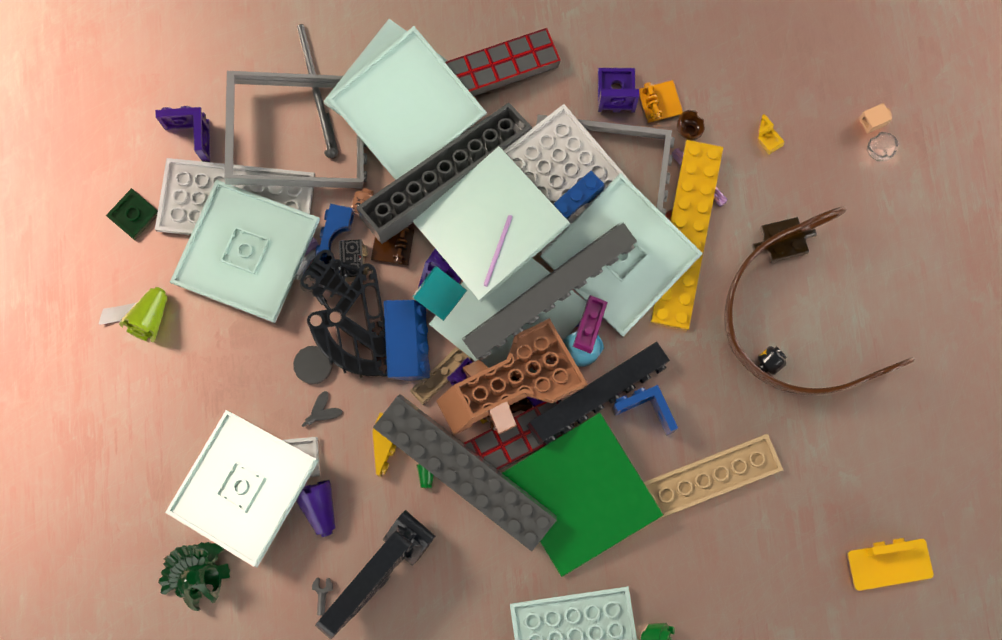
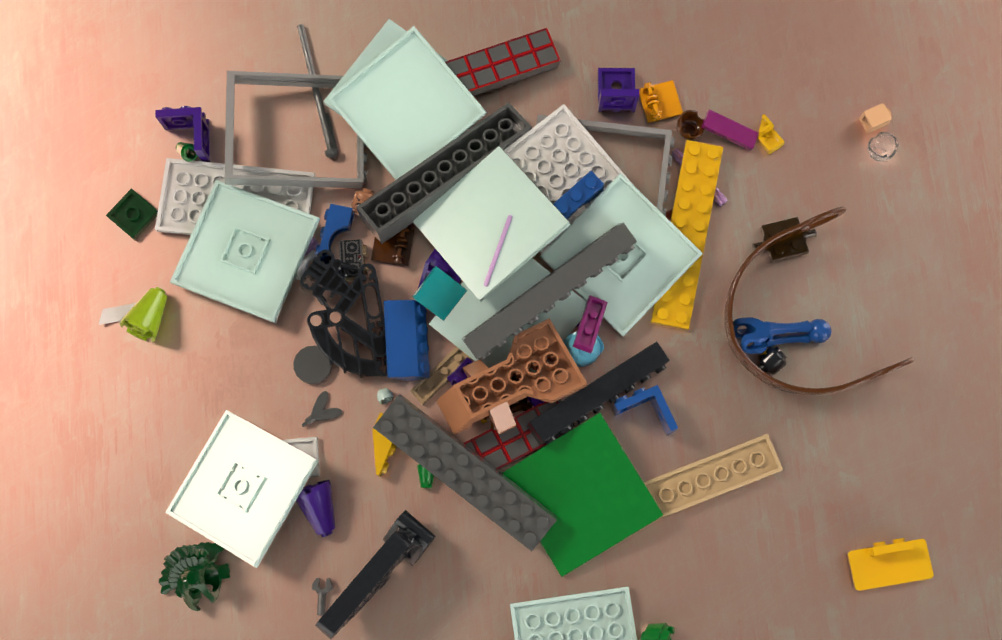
(186, 151): none -> green cone
(384, 396): none -> light aqua hinge
(730, 130): none -> magenta tile
(771, 334): none -> blue piece

